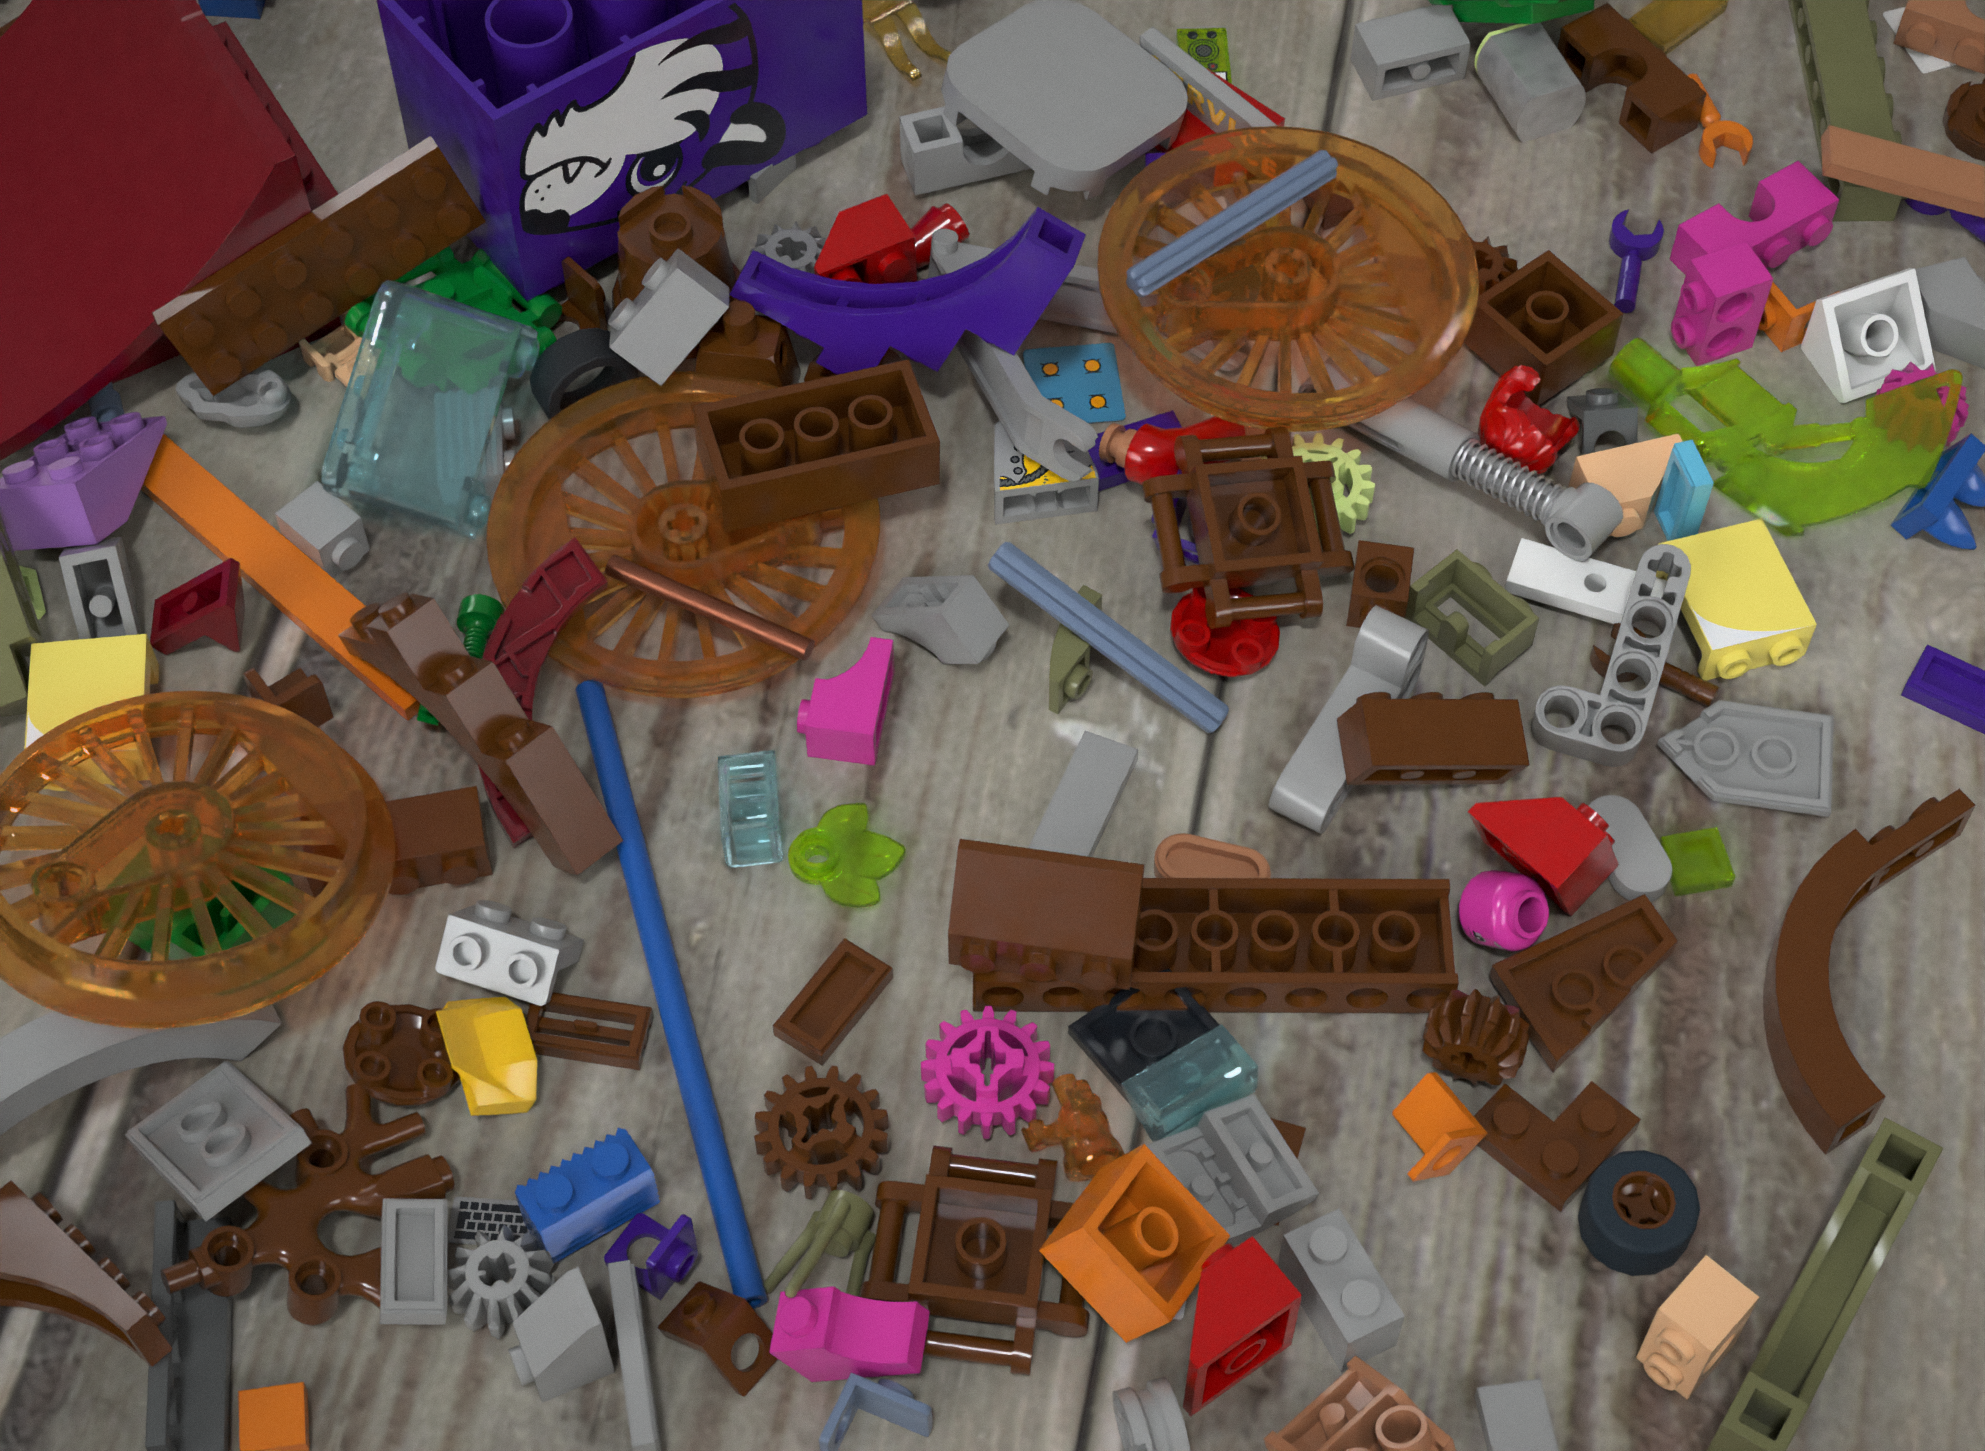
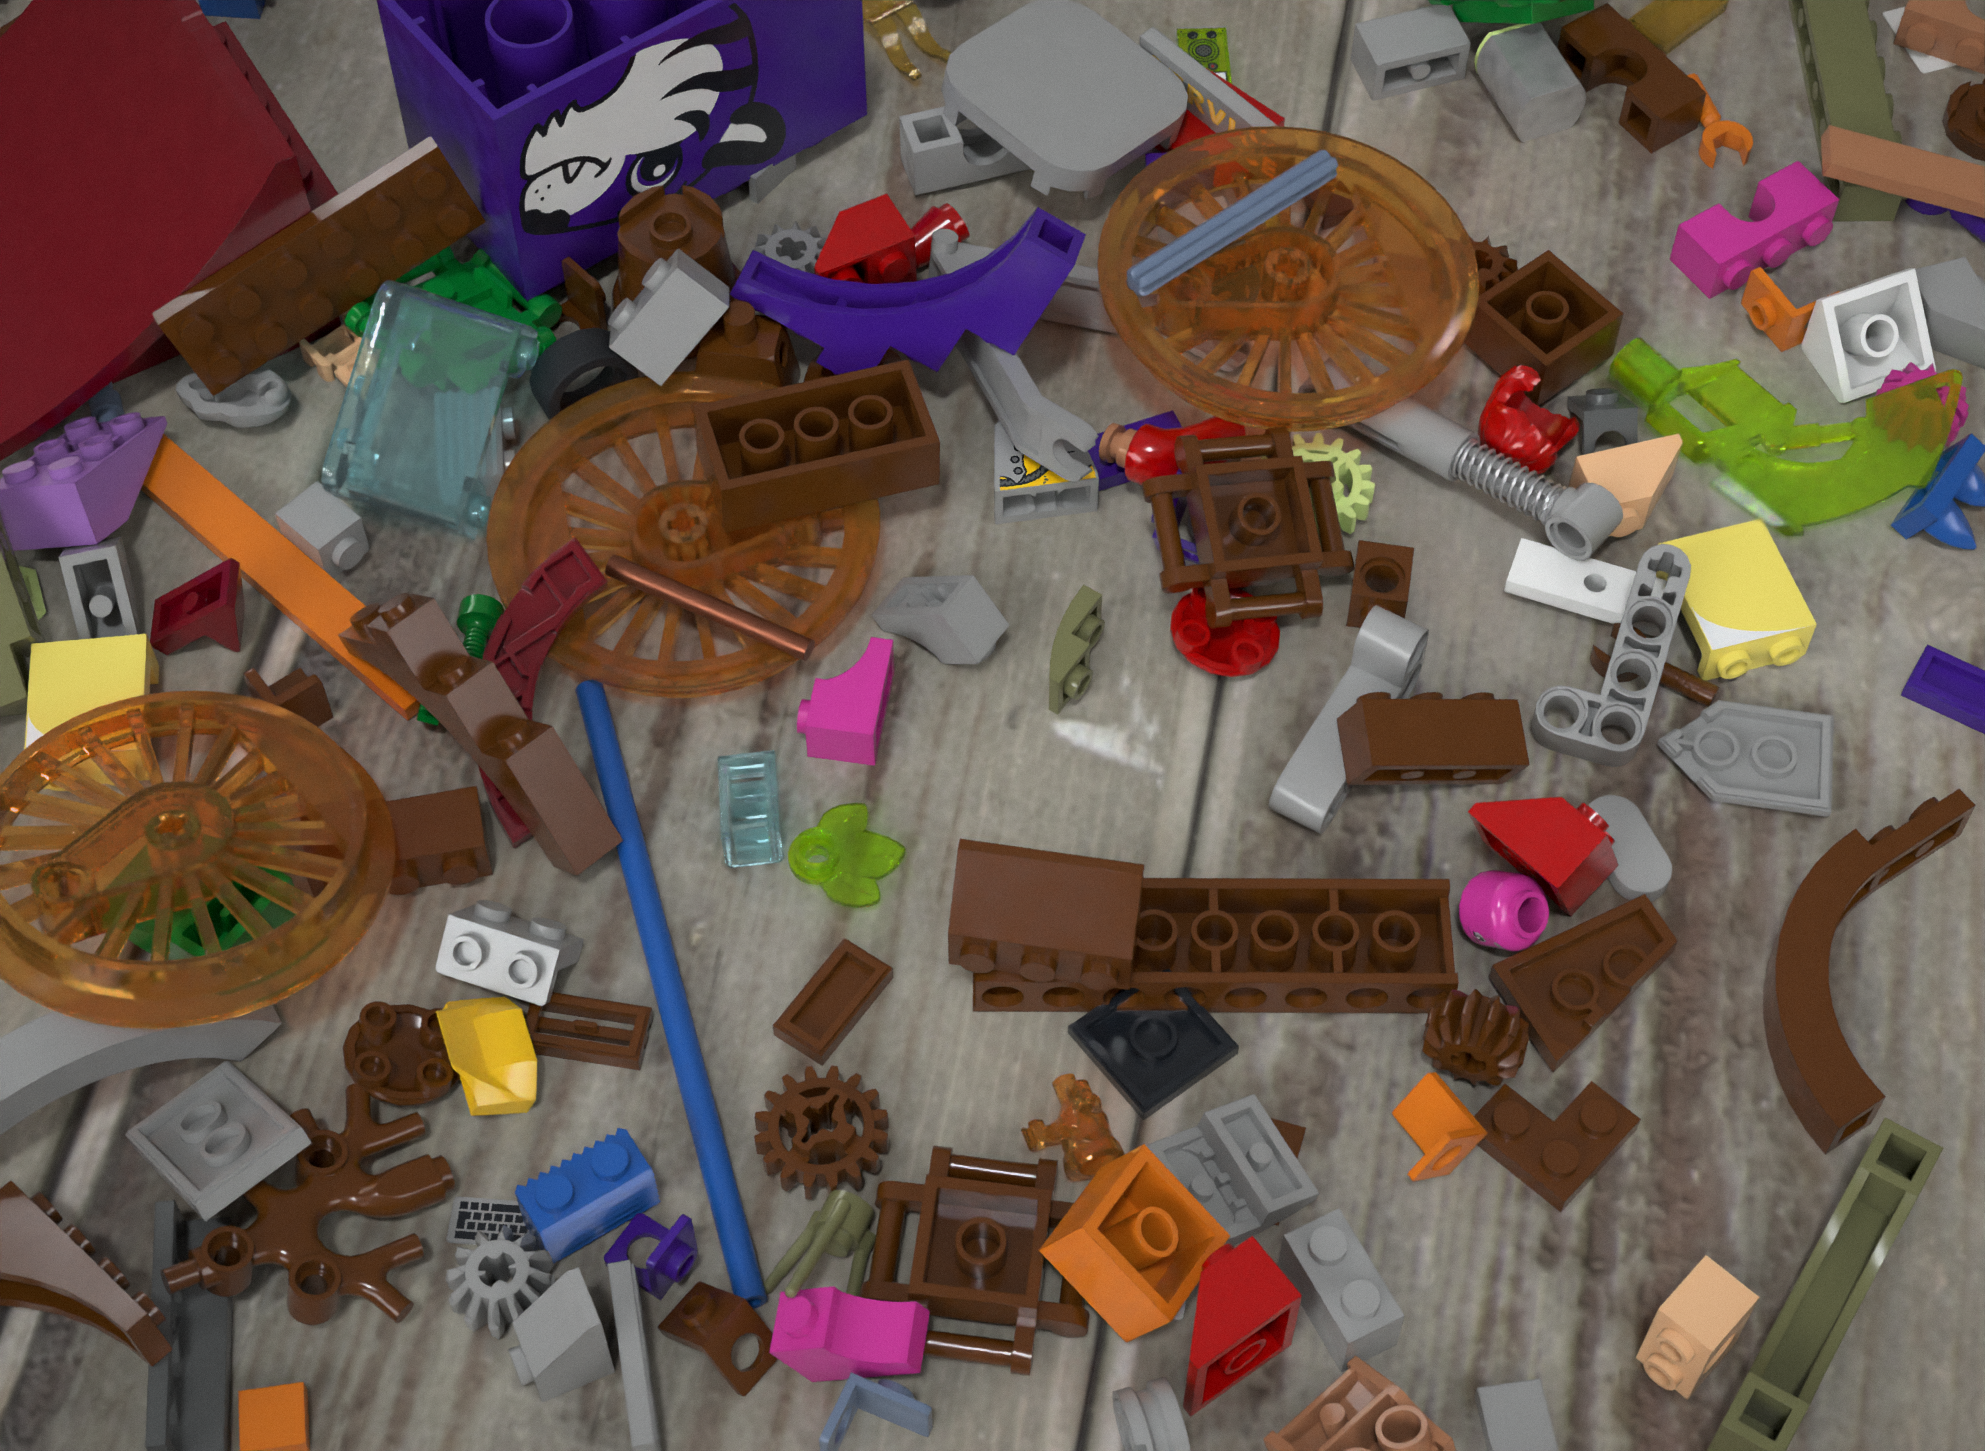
(413, 1261): light grey tile -> none
(957, 1066): dark pink gear -> none
(1079, 379): dark azure sticker -> none
(1085, 796): light grey tile -> none
(1108, 637): sand blue axle -> none
(1191, 1082): clear light blue slope -> none
(1201, 857): nougat tile -> none
(1484, 599): olive window -> none
(1632, 250): dark purple piece -> none
(1649, 1191): black wheel -> none
(1683, 492): medium azure tile -> none
(1698, 861): clear neon green tile -> none
(1721, 303): dark pink brick -> none

